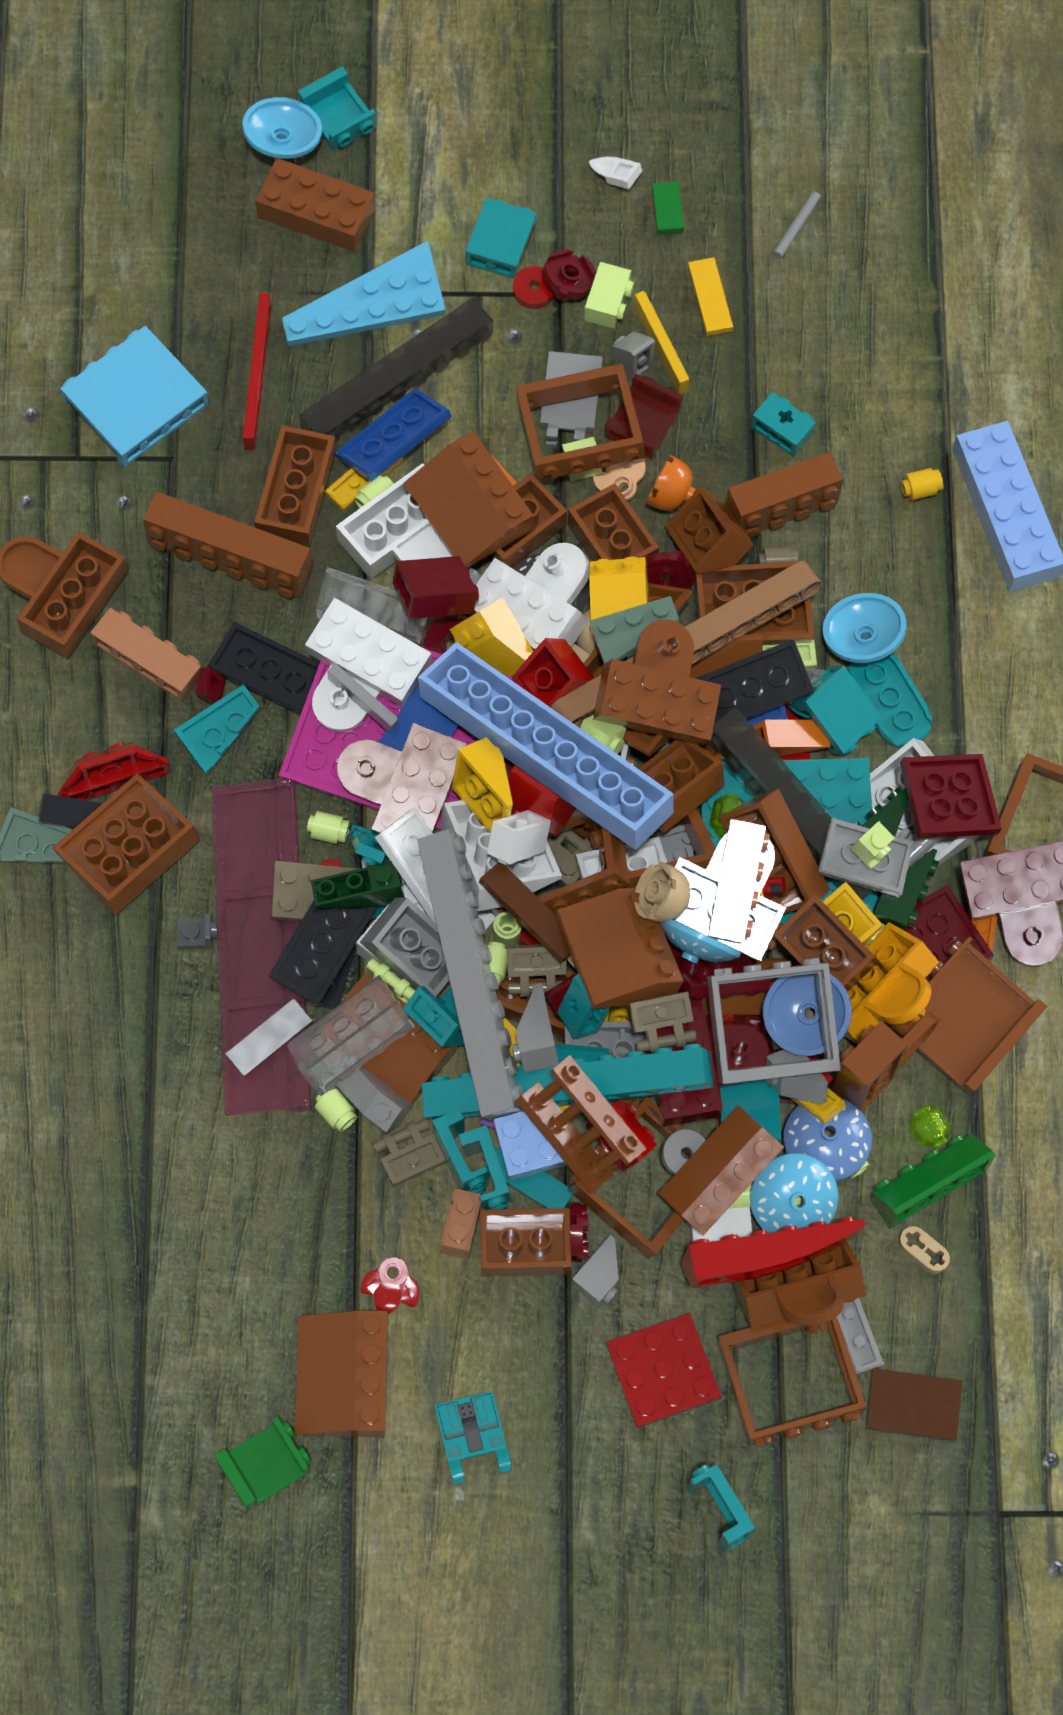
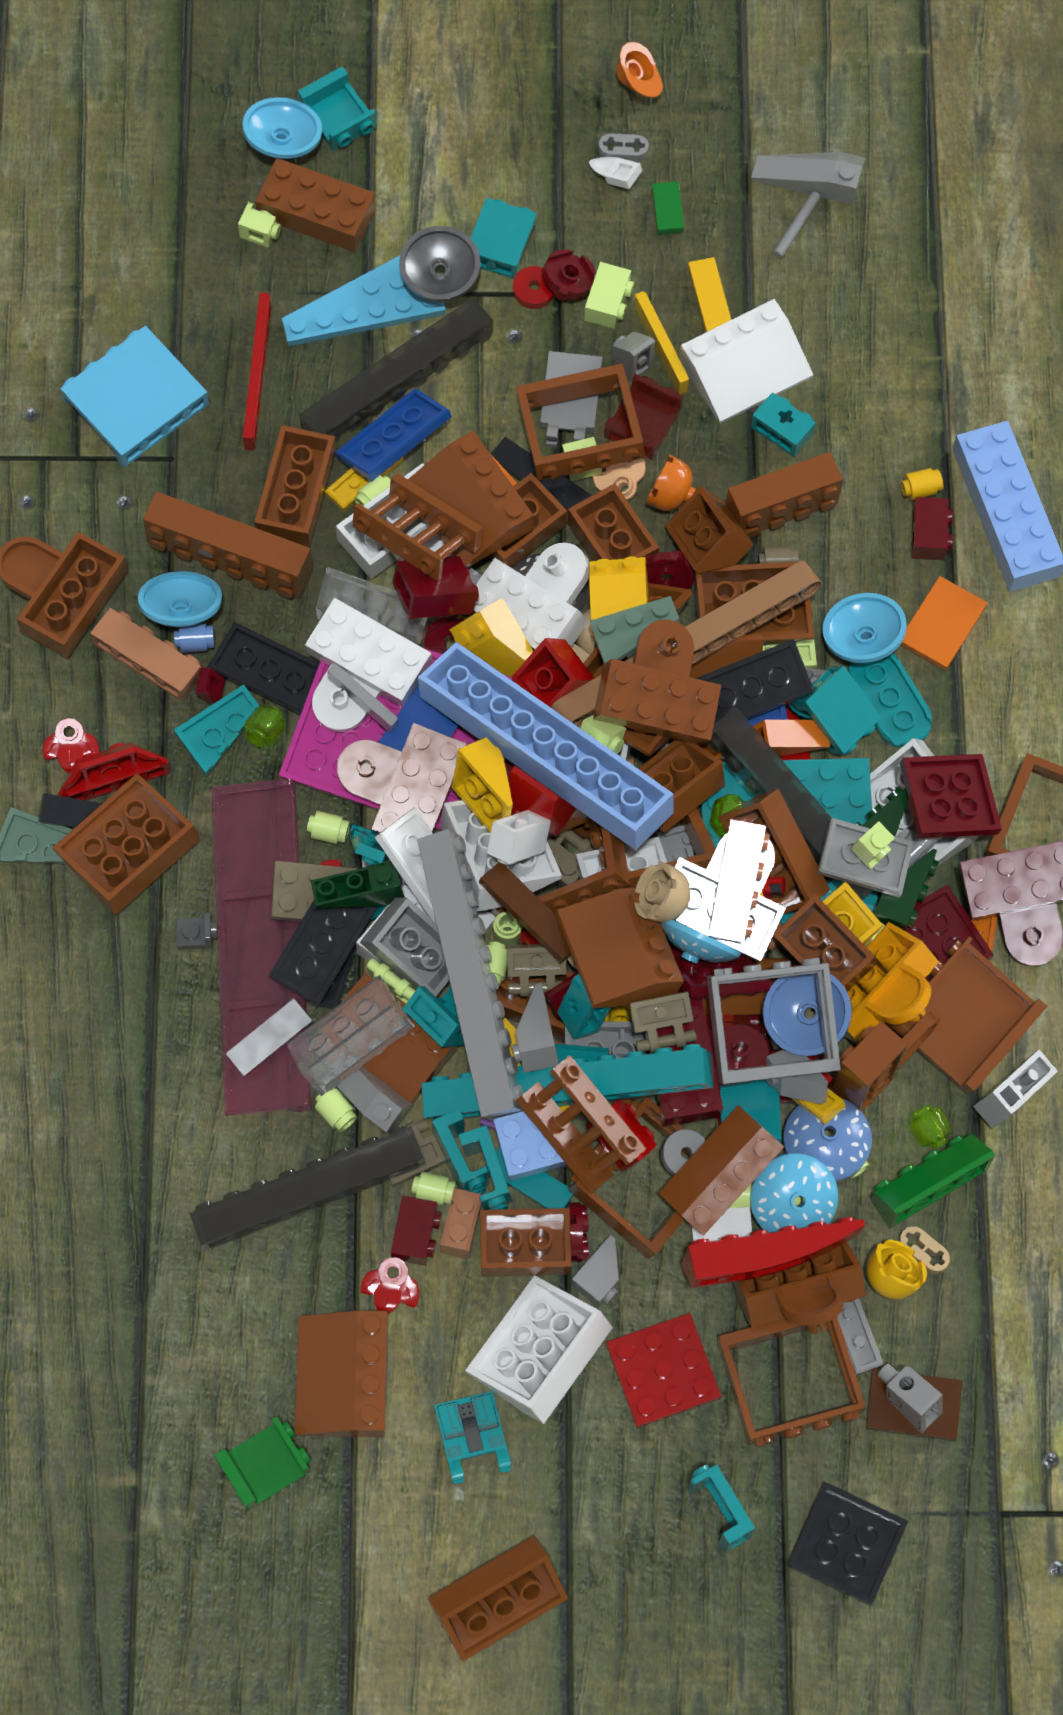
(69, 748): none -> red plate
(180, 598): none -> medium azure dish
(194, 638): none -> medium blue brick
(258, 226): none -> yellowish green brick
(264, 726): none -> clear neon green head
(307, 1188): none -> clear smoke brick
(415, 1230): none -> dark red brick
(427, 508): none -> dark orange fence
(433, 1188): none -> yellowish green brick
(436, 250): none -> flat silver dish
(498, 1598): none -> dark orange slope
(520, 464): none -> black tile
(539, 1348): none -> white slope
(624, 146): none -> light grey beam
(638, 70): none -> orange piece
(745, 361): none -> white slope
(827, 173): none -> light grey wedge
(847, 1544): none -> black plate
(894, 1270): none -> yellow cylinder
(912, 1396): none -> light grey torso
(930, 528): none -> dark red brick
(943, 623): none -> orange tile
(1015, 1089): none -> light grey slope

